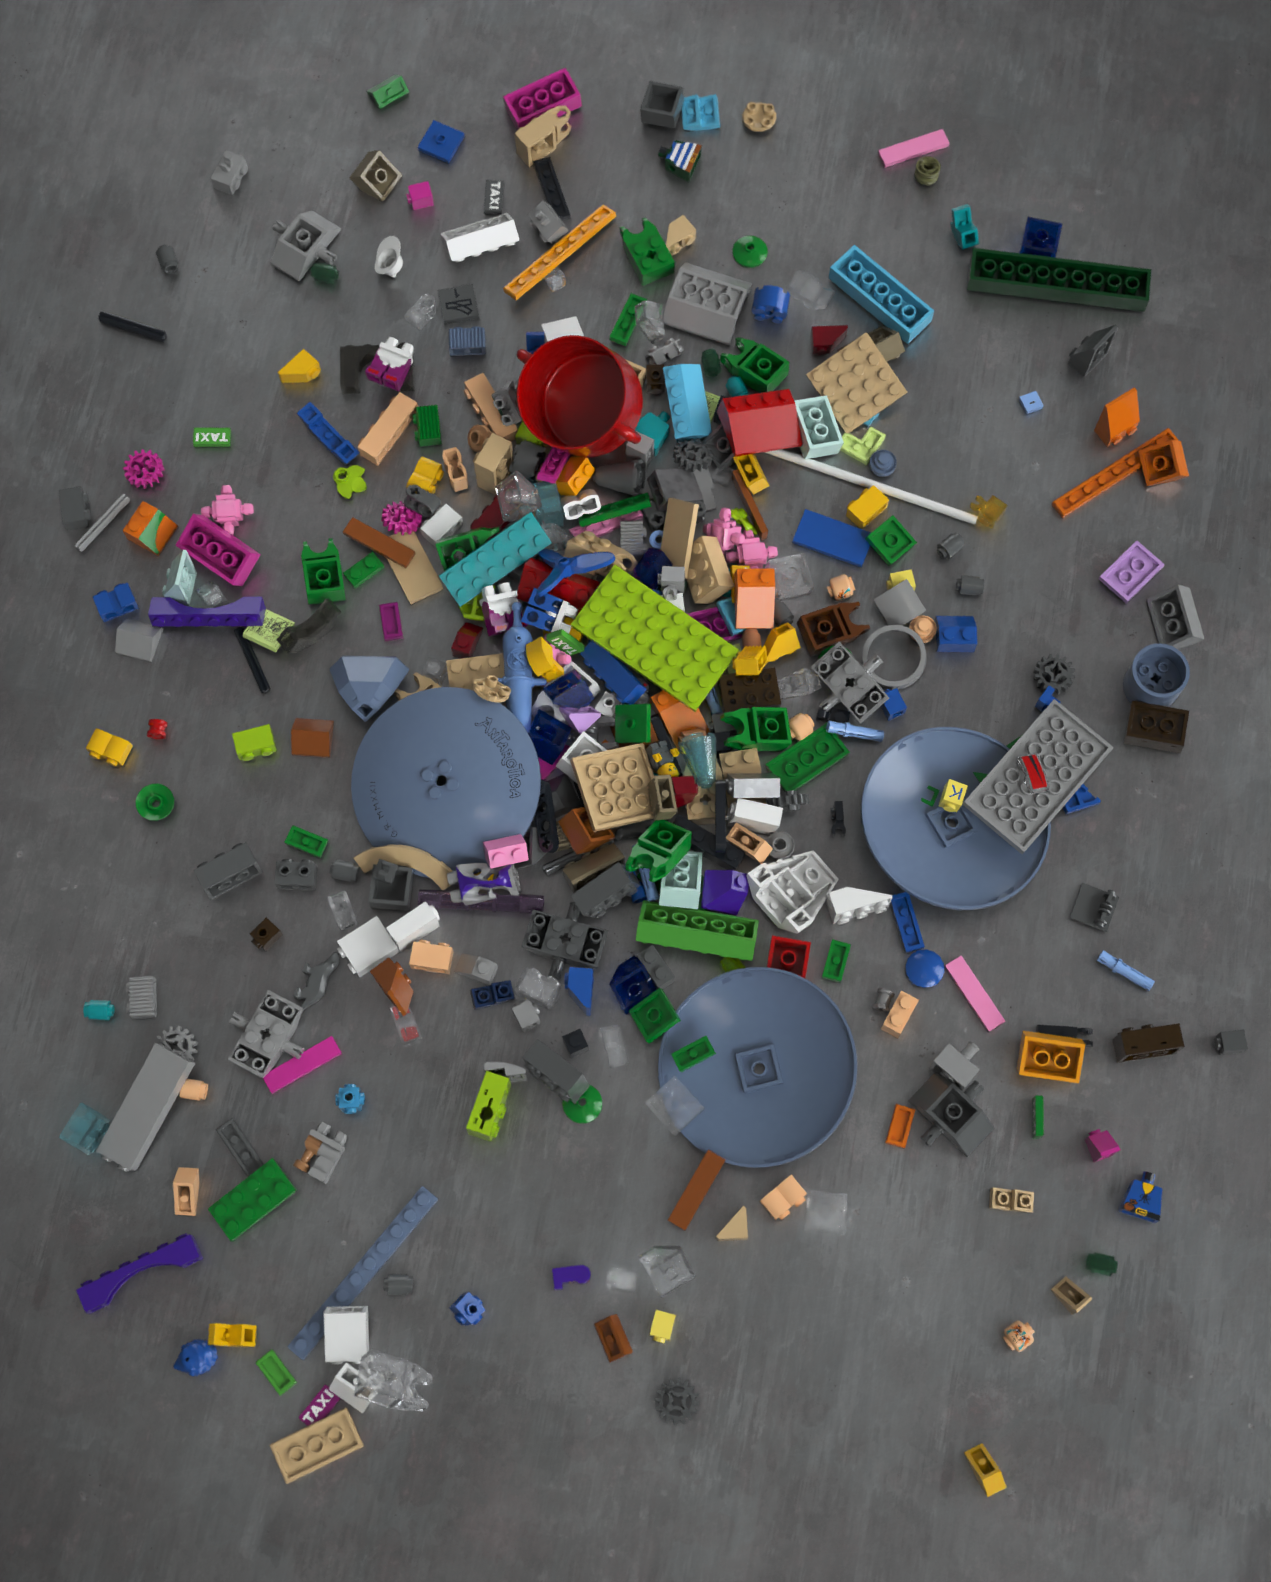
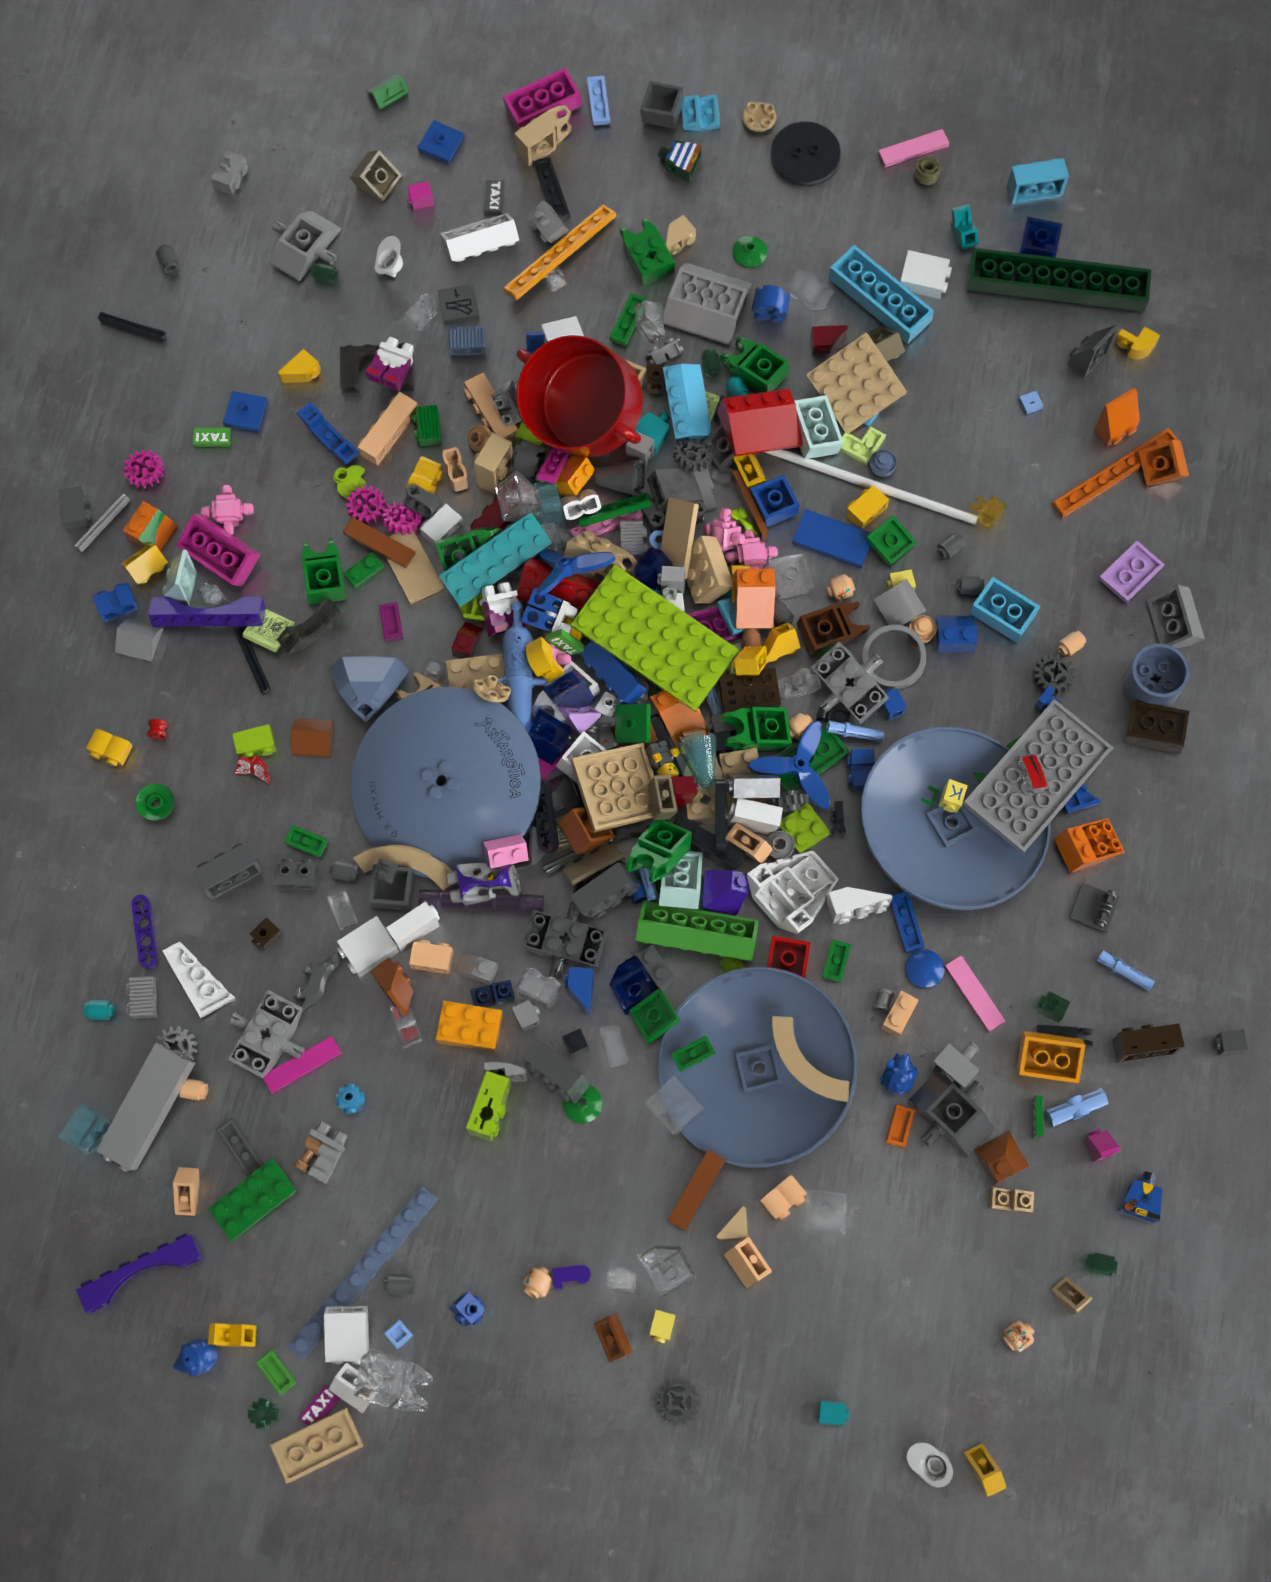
(143, 932): none -> dark purple beam
(144, 563): none -> yellow brick
(199, 985): none -> white wing
(245, 411): none -> blue plate
(252, 765): none -> red animal
(271, 1413): none -> clear green brick
(377, 503): none -> dark pink gear
(398, 1334): none -> light blue tile
(469, 1026): none -> light orange brick
(537, 1282): none -> light nougat head
(598, 100): none -> light blue plate
(747, 1262): none -> light nougat brick
(775, 500): none -> blue brick
(799, 766): none -> blue piece
(800, 1067): none -> tan tile
(805, 153): none -> black plate
(805, 828): none -> lime plate
(833, 1413): none -> teal brick
(860, 765): none -> blue brick
(899, 1074): none -> blue animal
(925, 274): none -> white brick
(930, 1464): none -> white piece
(1001, 1158): none -> dark orange slope
(1004, 609): none -> medium azure brick
(1037, 181): none -> medium azure brick
(1053, 1006): none -> clear green brick
(1071, 643): none -> light nougat brick
(1077, 1107): none -> light blue piece
(1088, 844): none -> orange slope
(1139, 346): none -> yellow brick

